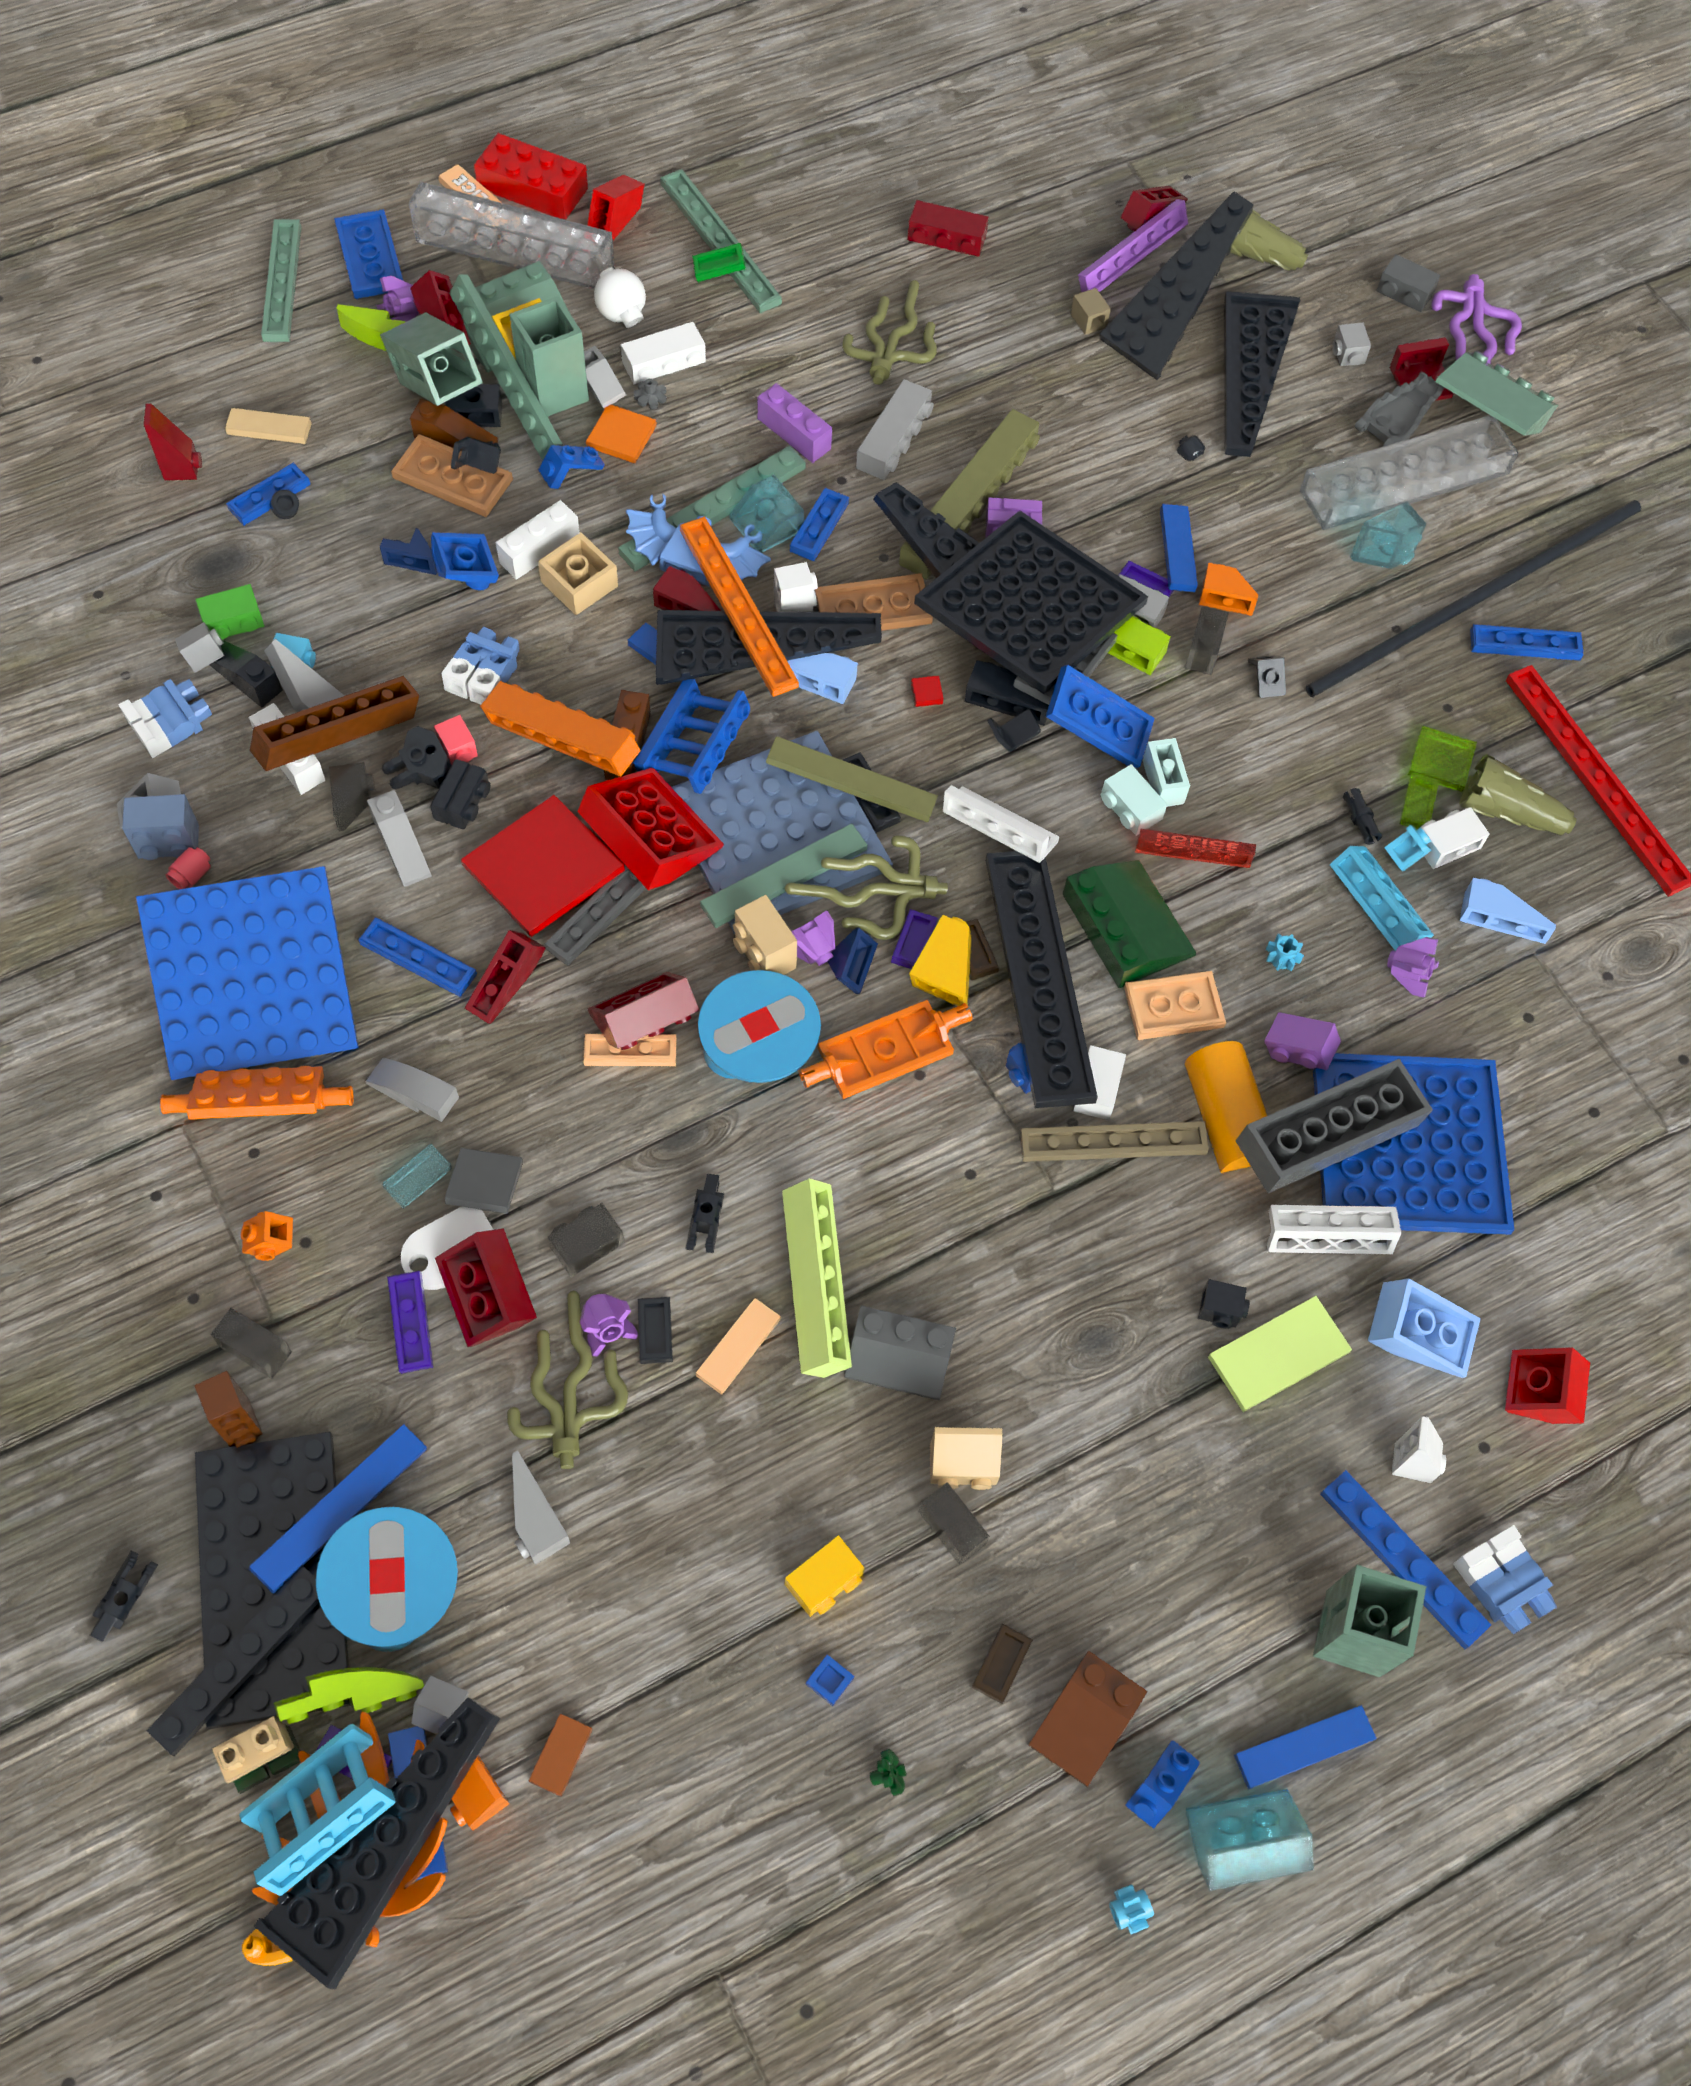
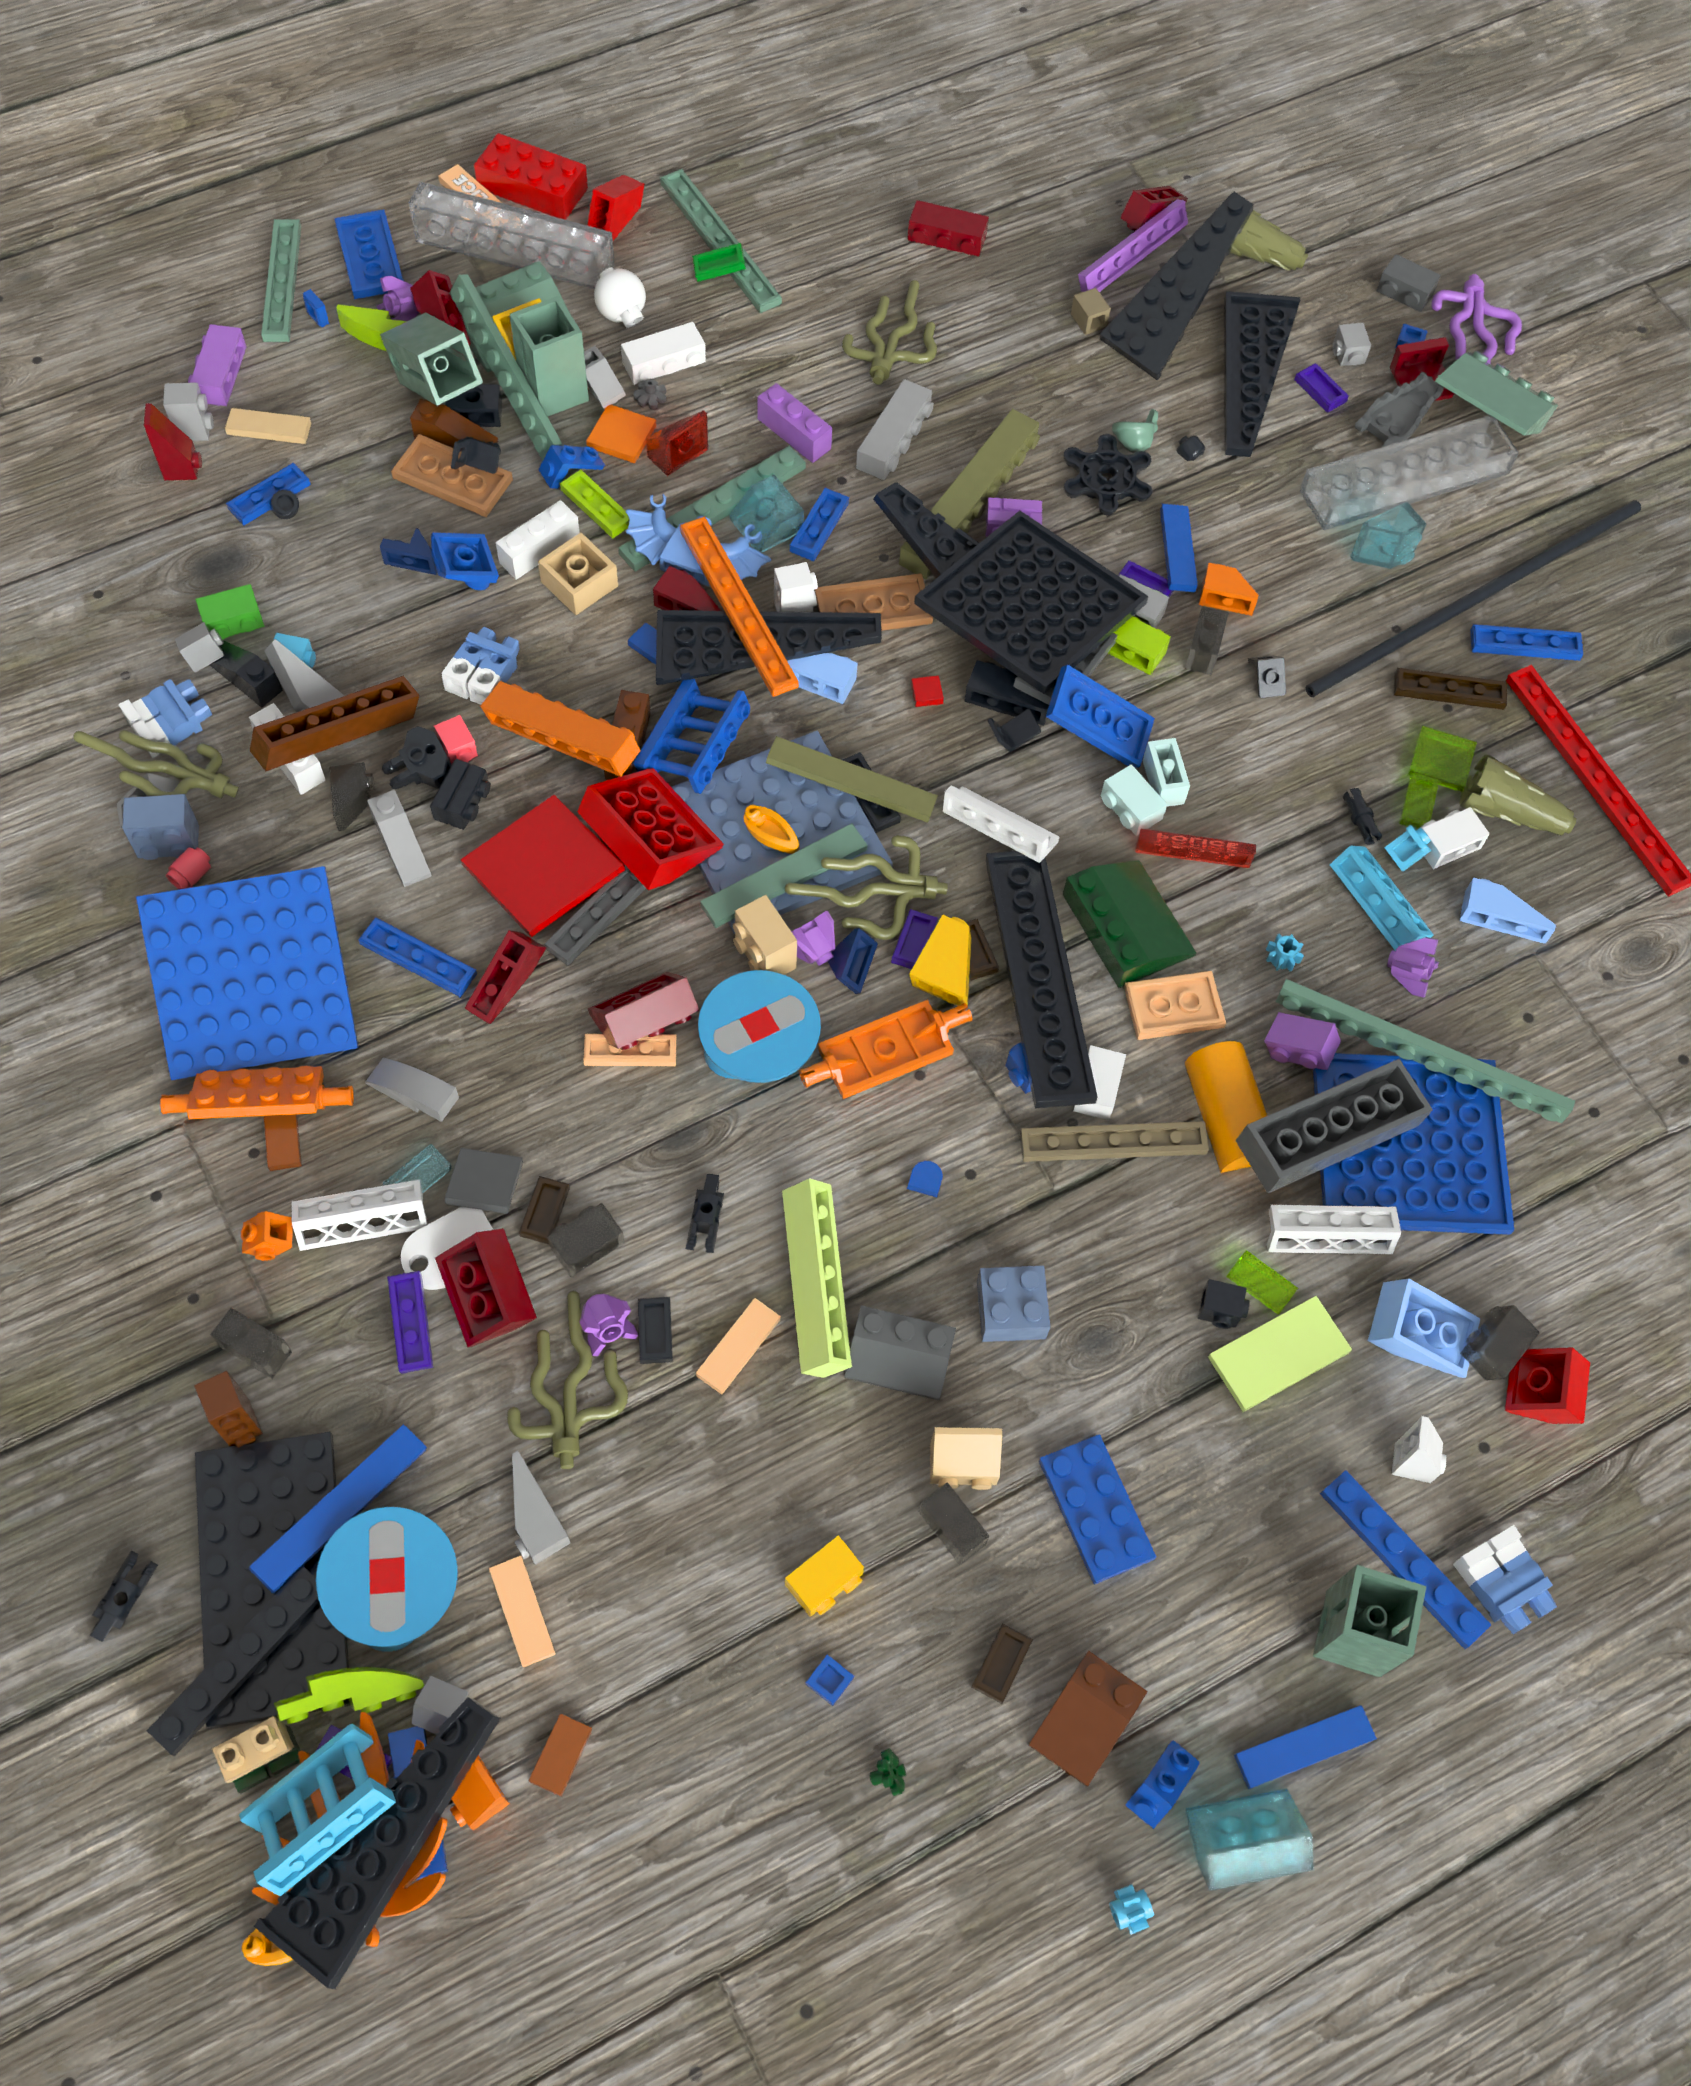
(188, 410): none -> light grey brick
(190, 774): none -> olive plant
(218, 363): none -> medium lavender brick
(282, 1142): none -> dark orange tile
(315, 308): none -> blue tile
(357, 1210): none -> white fence
(522, 1611): none -> light nougat tile
(544, 1209): none -> dark brown tile
(596, 503): none -> lime plate
(678, 443): none -> clear red slope
(771, 829): none -> light orange arm
(926, 1178): none -> blue tile
(1013, 1303): none -> sand blue brick
(1097, 1509): none -> blue plate
(1107, 460): none -> black plate
(1137, 435): none -> sand green hat
(1262, 1282): none -> clear neon green tile
(1321, 387): none -> dark purple tile
(1410, 335): none -> blue tile
(1426, 1052): none -> sand green plate
(1450, 688): none -> dark brown tile
(1499, 1342): none -> clear smoke brick

